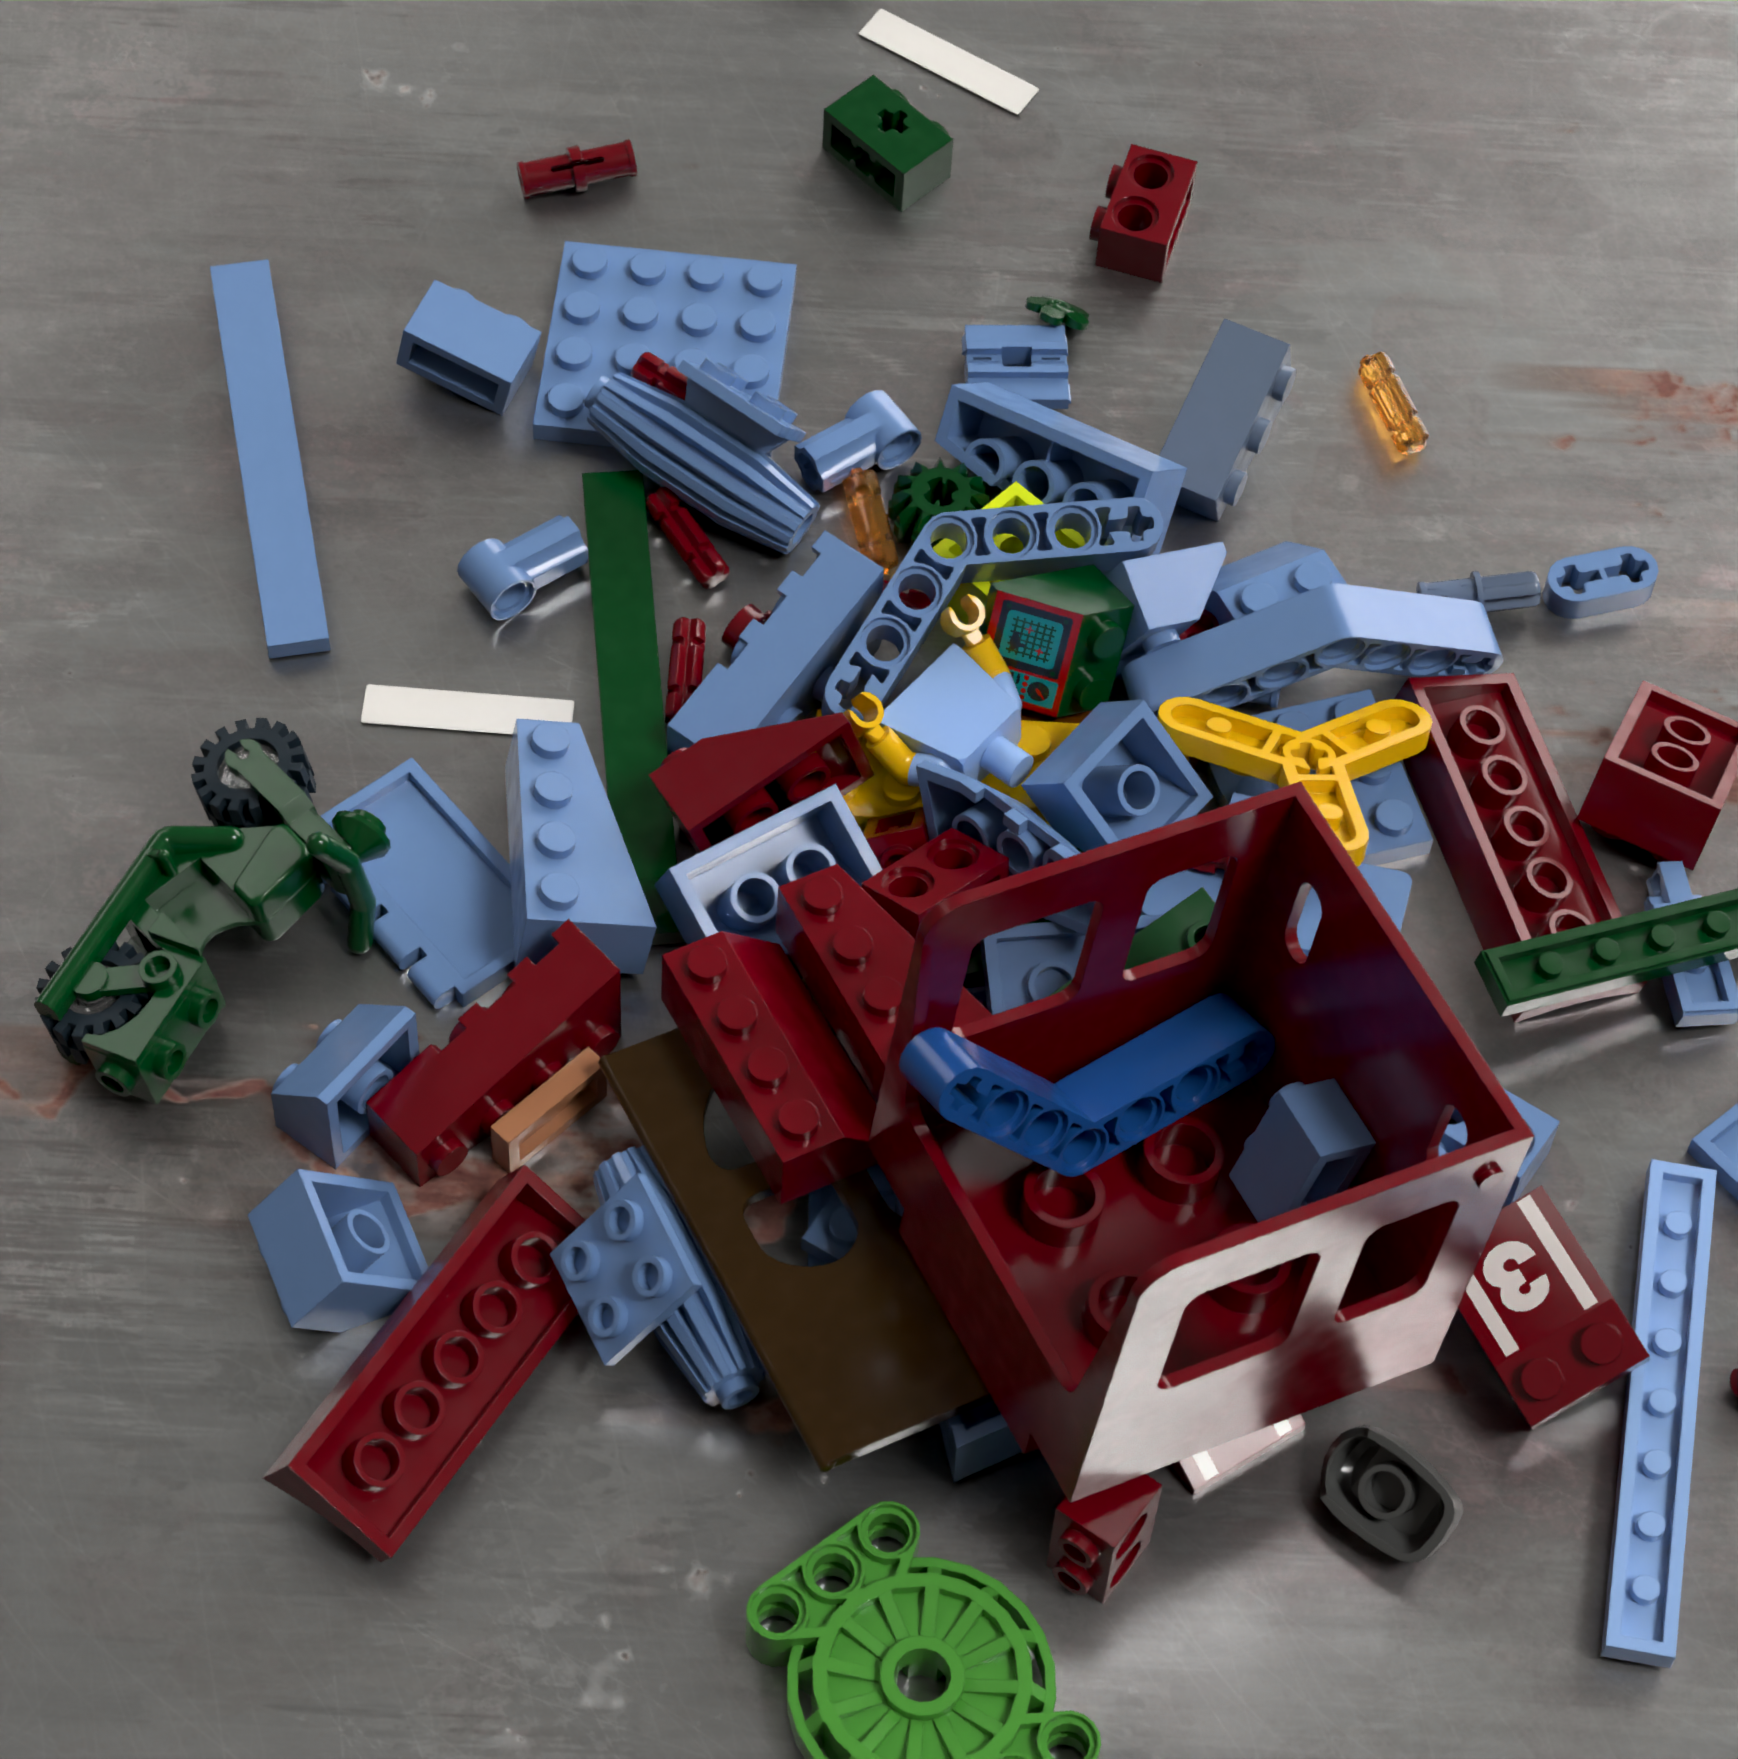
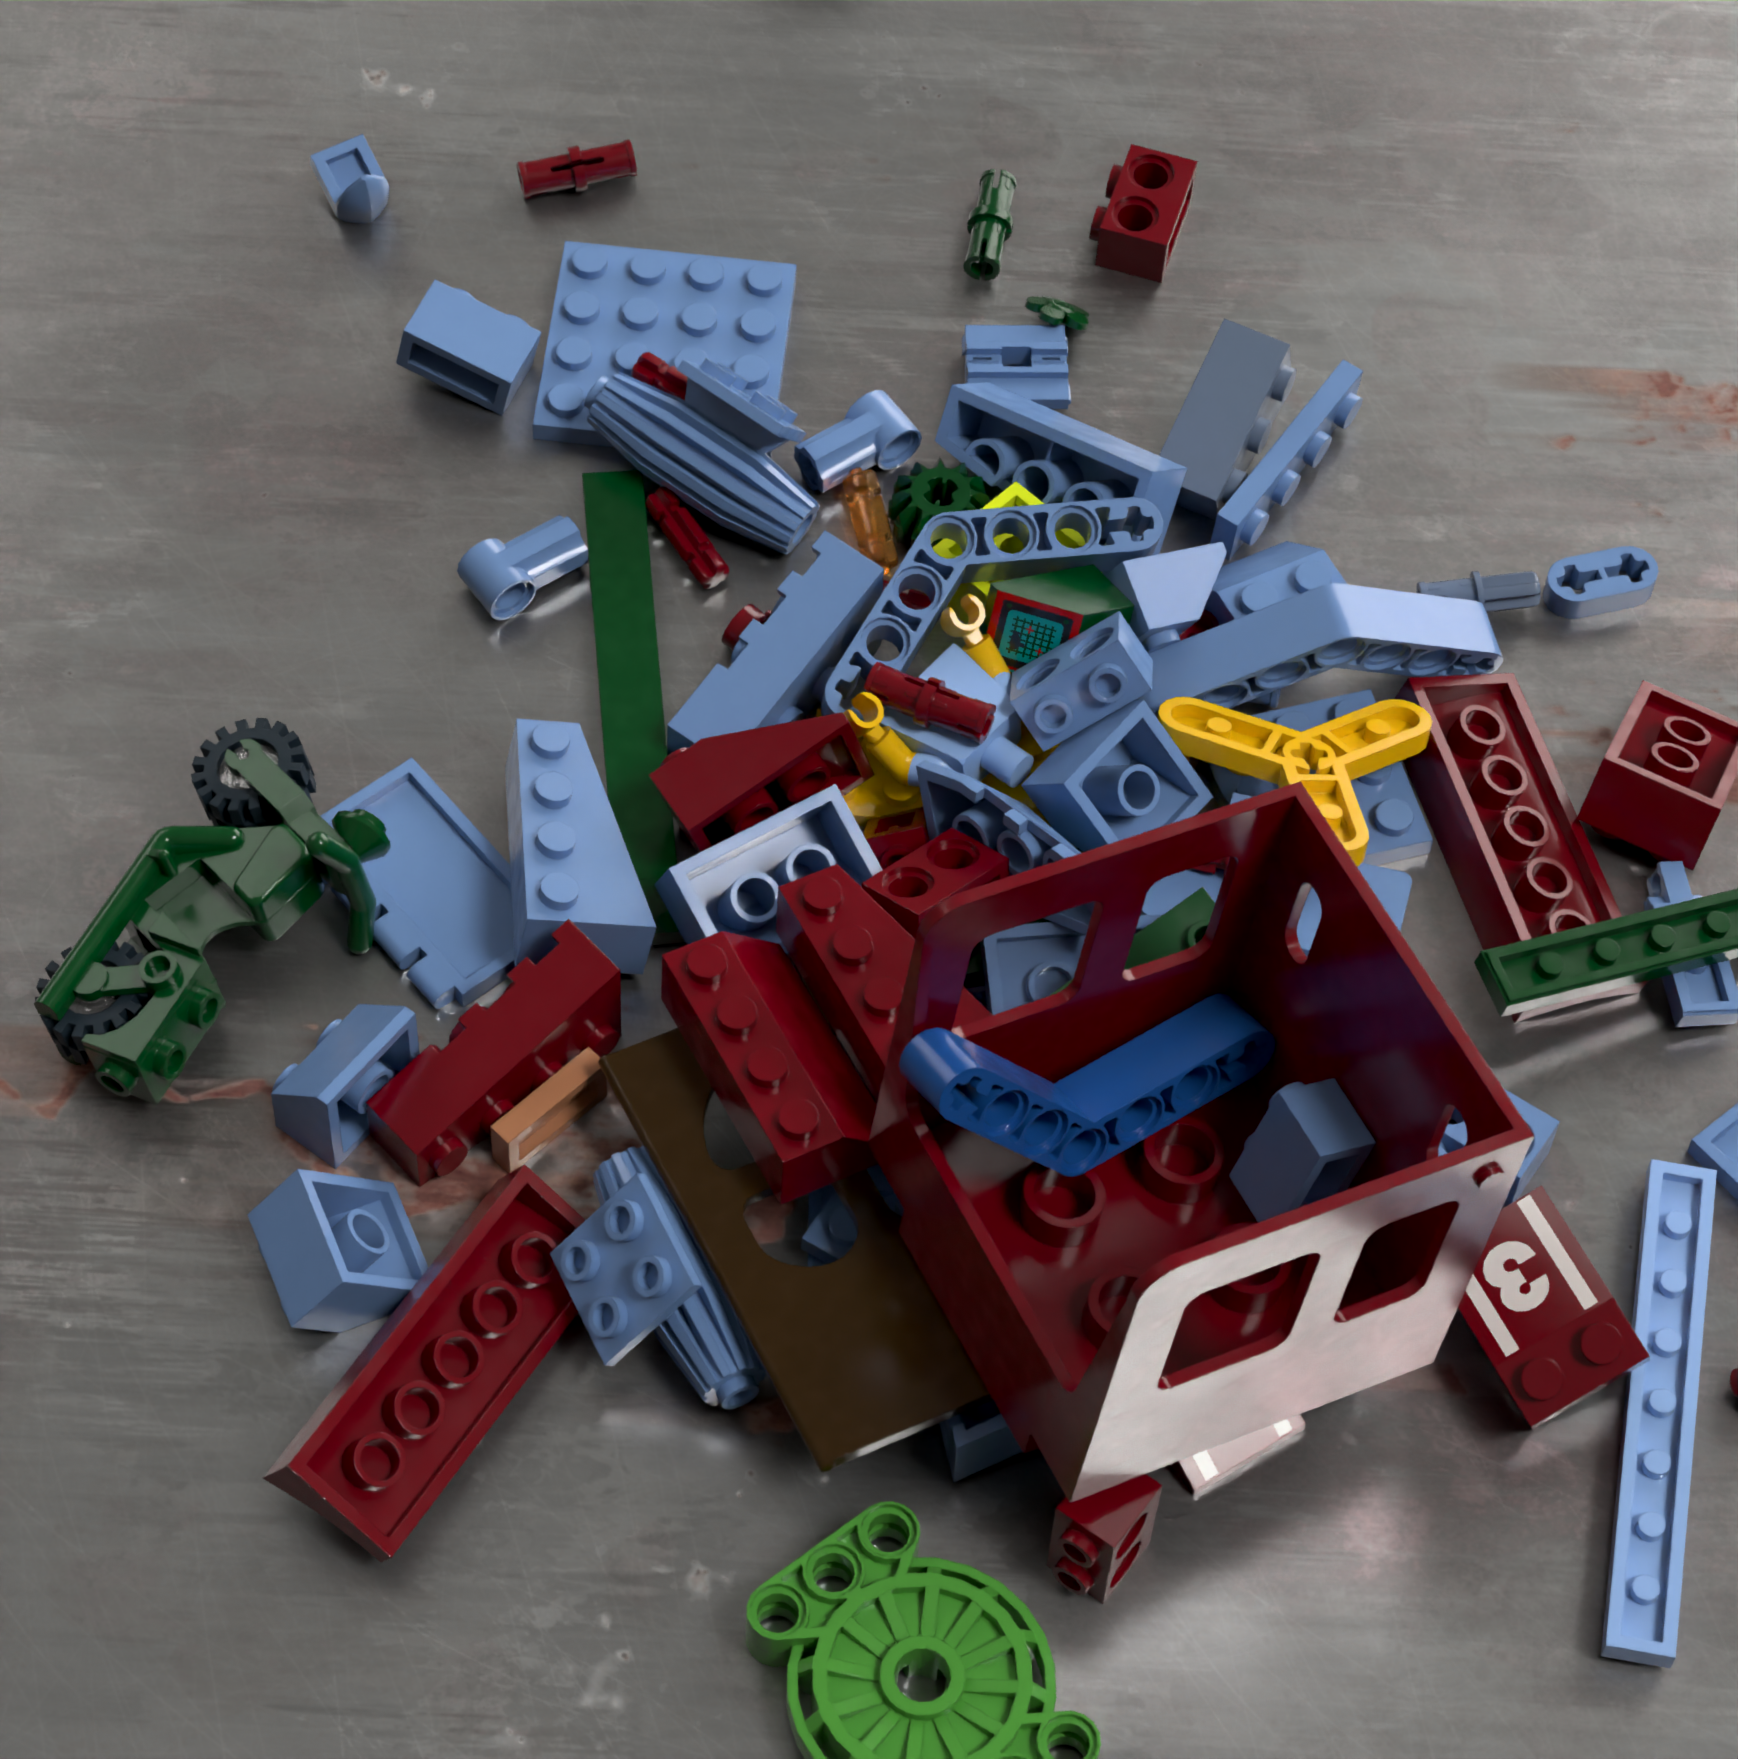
(269, 460): medium blue tile -> none
(351, 180): none -> medium blue plate
(458, 709): white sticker -> none
(685, 663): dark red axle -> none
(887, 142): dark green brick -> none
(931, 702): none -> dark red pin
(949, 61): white sticker -> none
(990, 224): none -> dark green pin
(1081, 681): none -> medium blue brick
(1278, 472): none -> medium blue plate
(1388, 1493): dark grey piece -> none
(1393, 403): clear orange axle -> none

